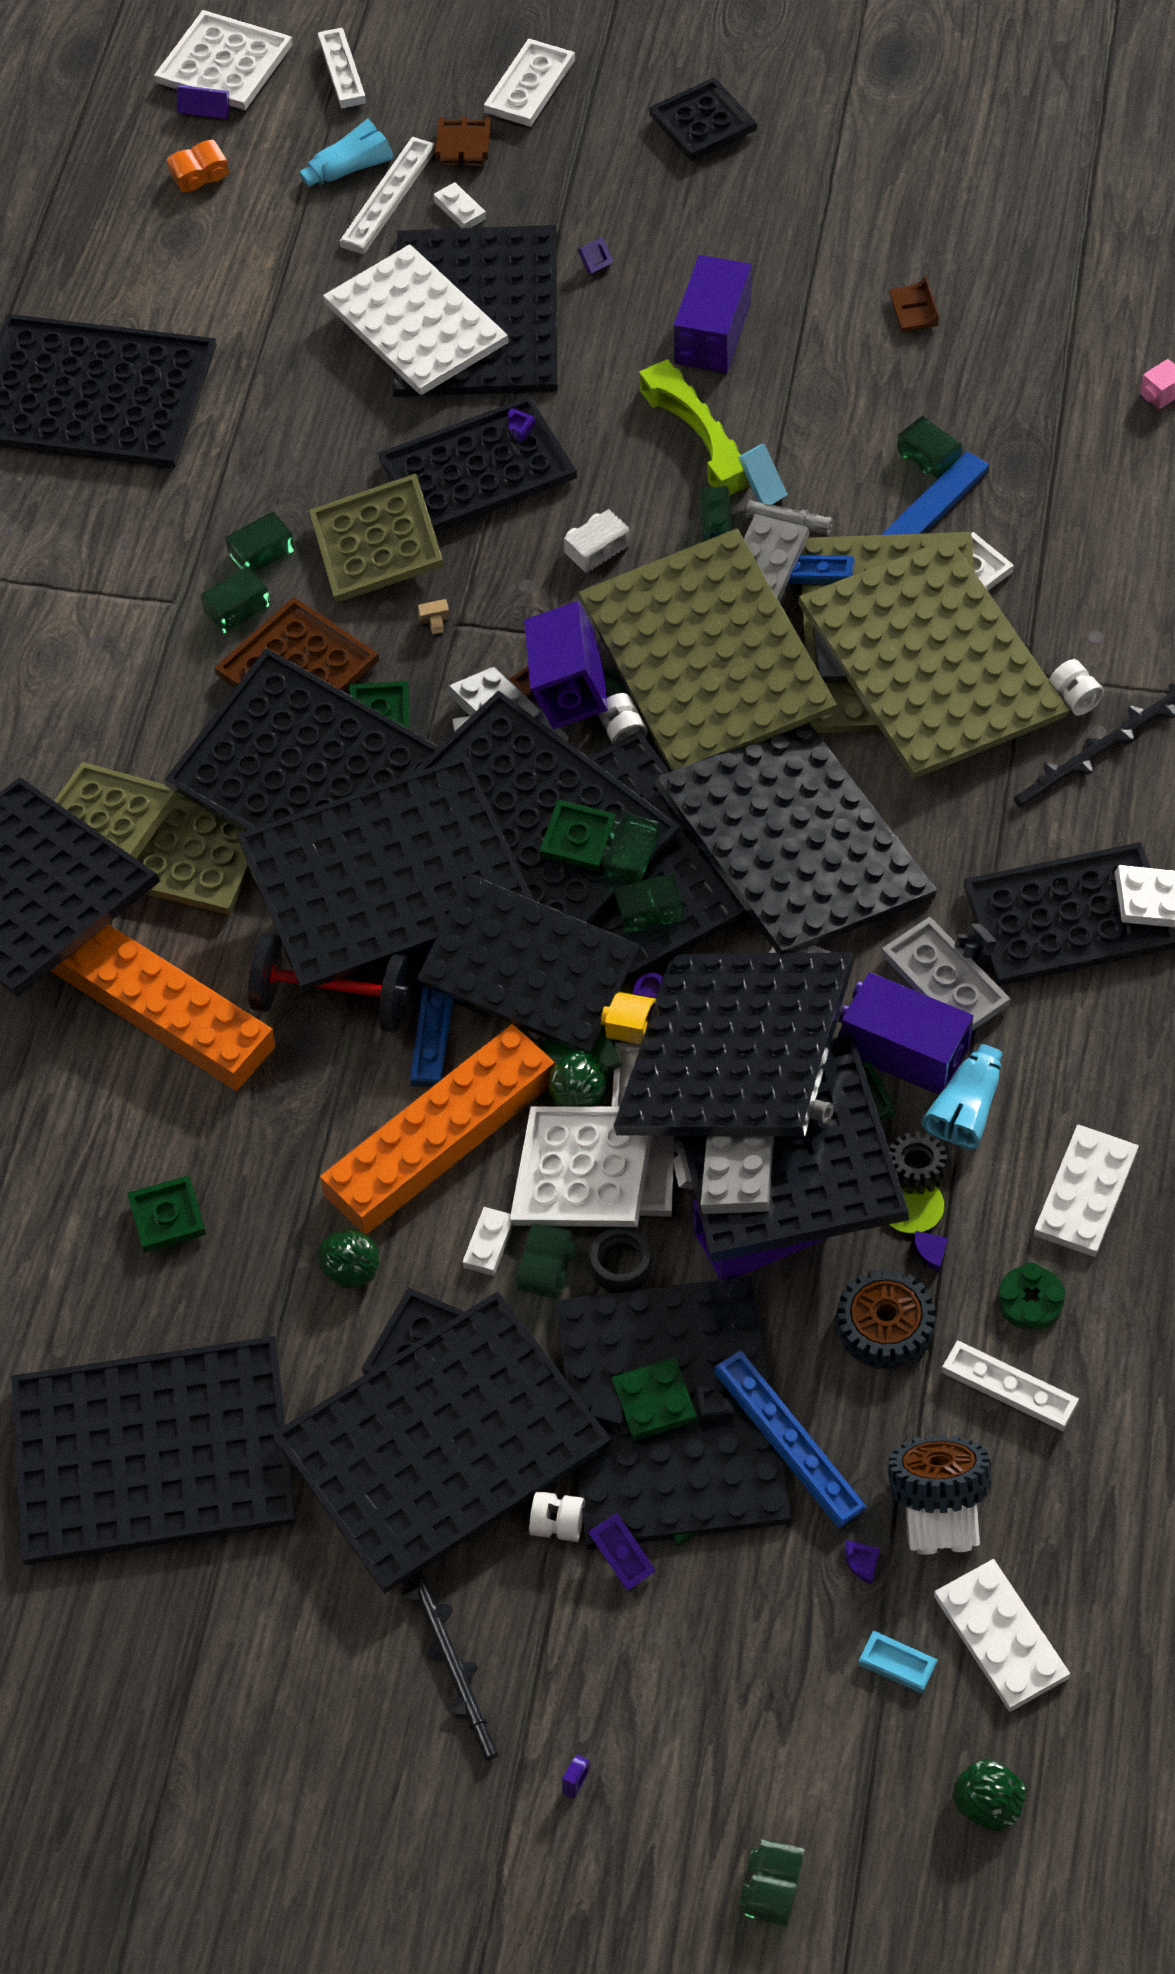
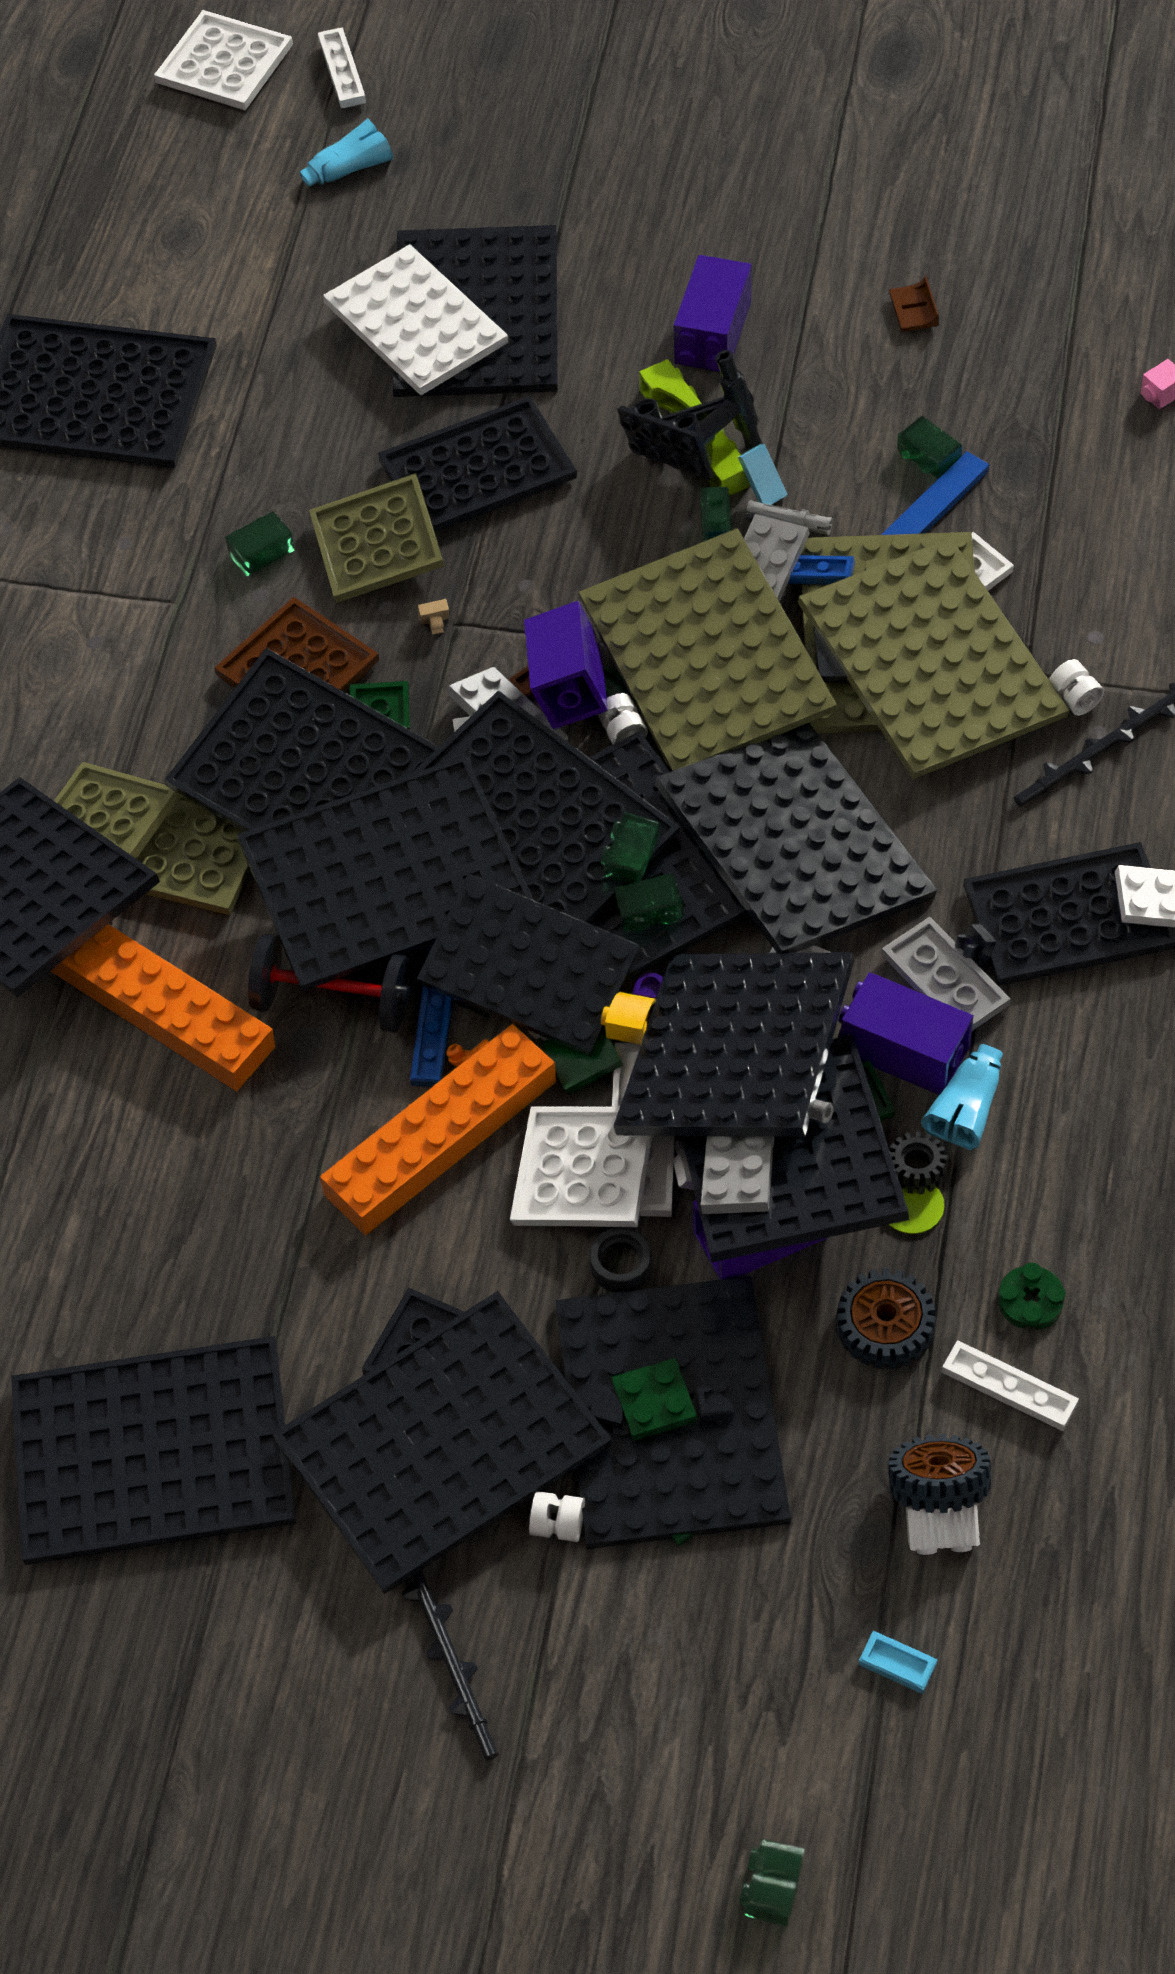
(166, 1214): dark green plate -> none
(197, 166): orange brick -> none
(203, 101): dark purple tile -> none
(235, 599): clear green brick -> none
(349, 1258): dark green hair -> none
(387, 195): white tile -> none
(458, 1055): none -> orange arm
(459, 206): white plate -> none
(463, 141): reddish brown plate -> none
(488, 1241): white plate -> none
(520, 424): dark purple tile -> none
(529, 82): white plate -> none
(544, 1261): clear green brick -> none
(575, 1776): dark purple tile -> none
(577, 835): dark green plate -> none
(578, 1081): dark green hair -> none
(595, 255): dark purple plate -> none
(596, 540): white brick -> none
(622, 1551): dark purple plate -> none
(684, 435): none -> black plate
(703, 118): black plate -> none
(790, 1439): blue tile -> none
(862, 1560): dark purple tile -> none
(930, 1249): dark purple tile -> none
(989, 1794): dark green hair -> none
(1001, 1635): white plate -> none
(1086, 1190): white plate -> none

